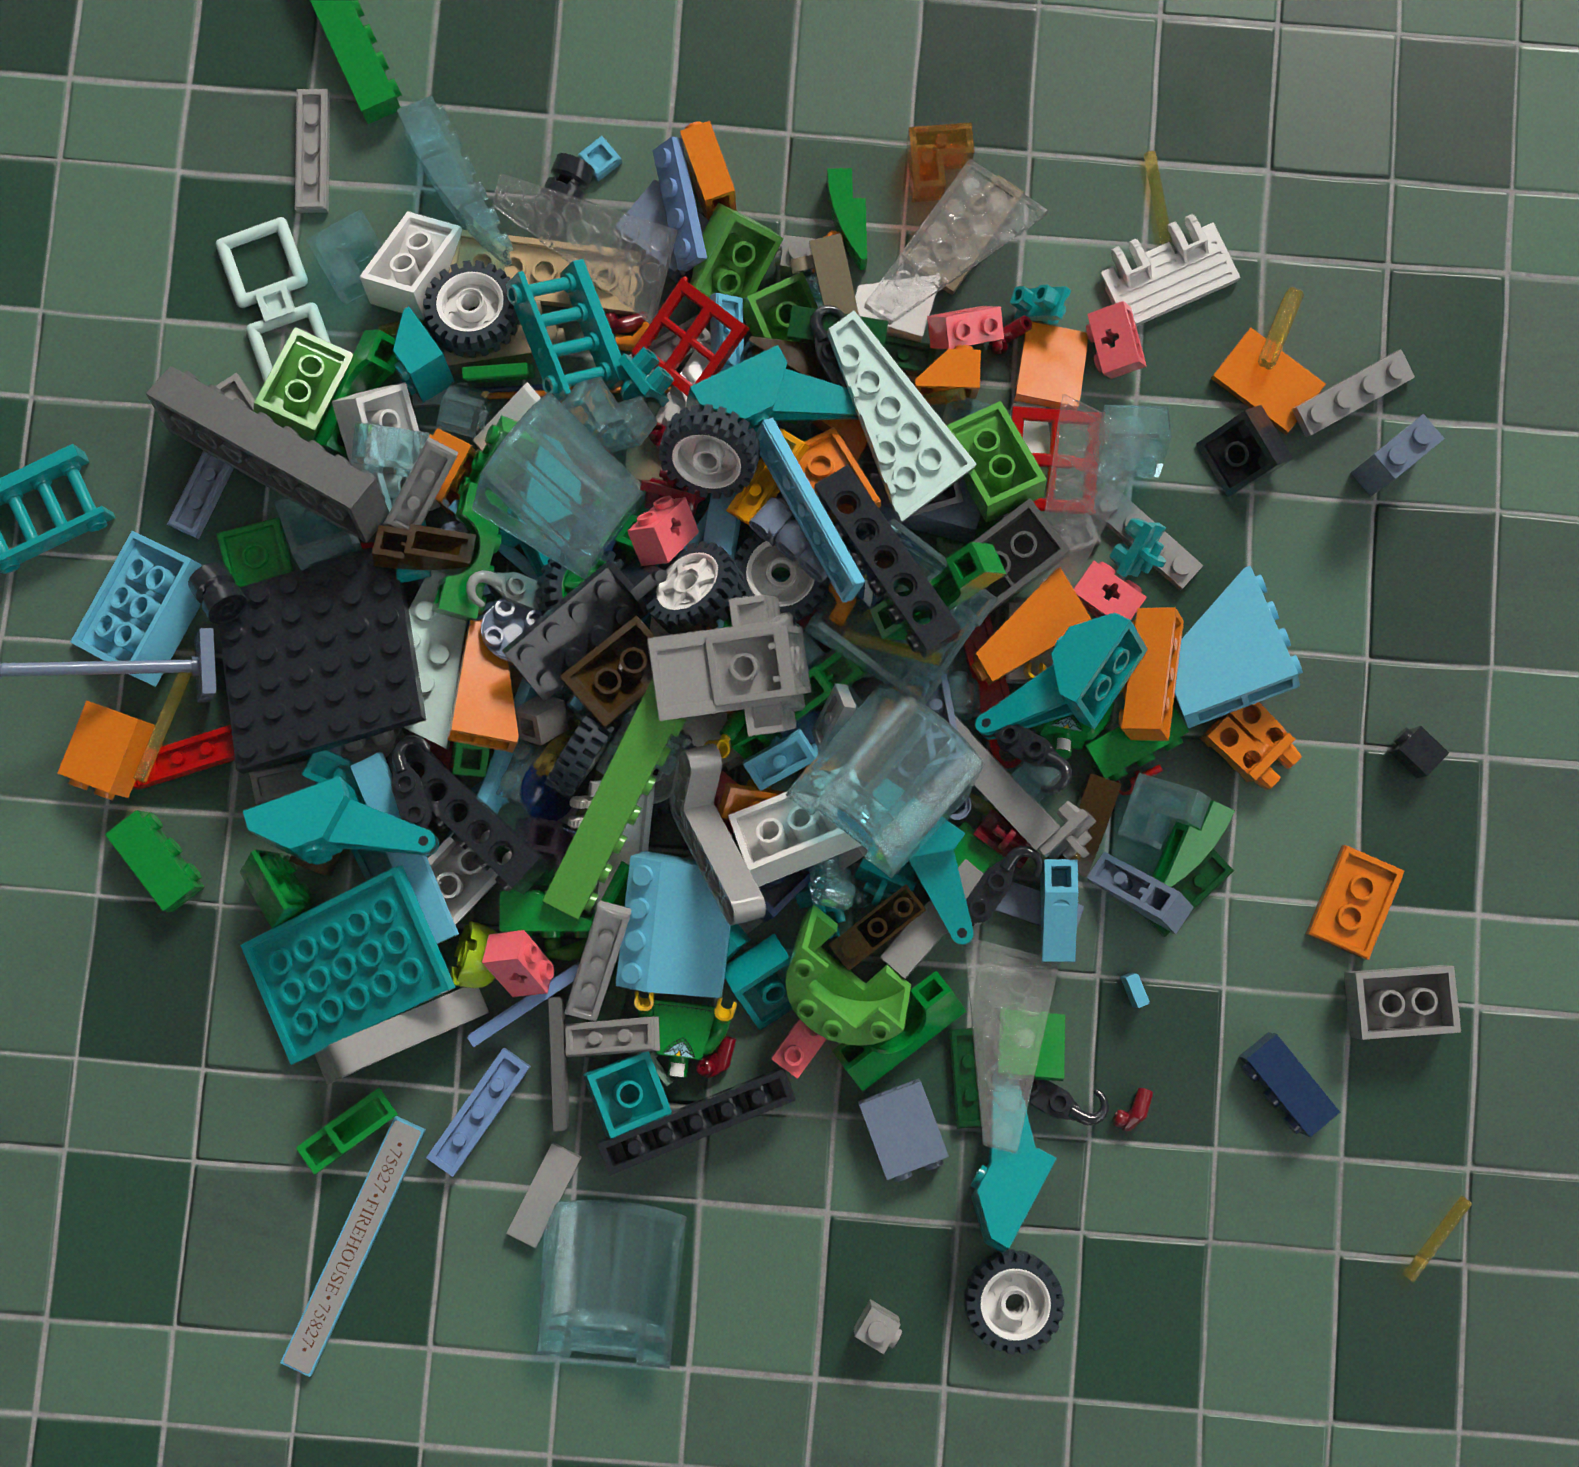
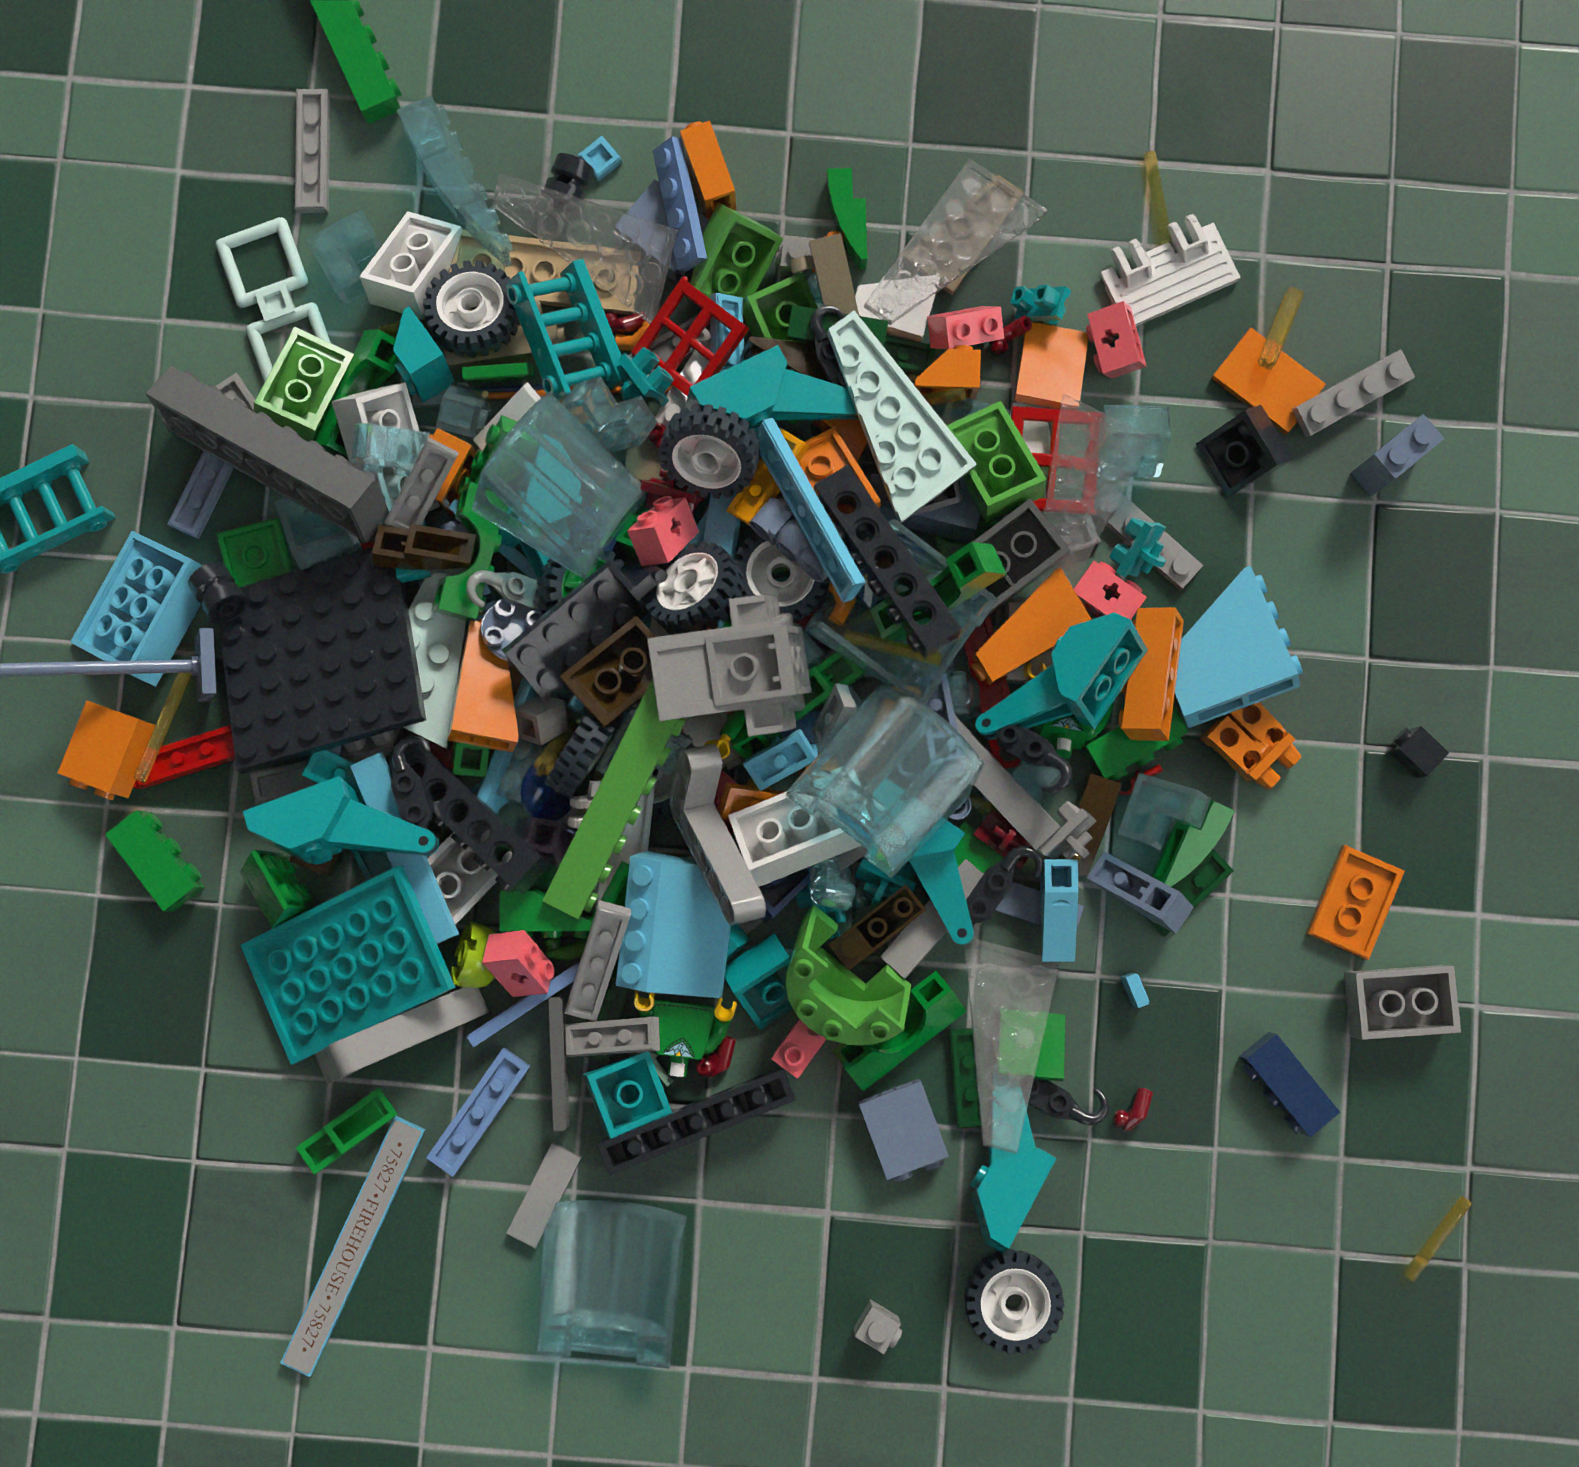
(932, 152): clear orange brick -> none

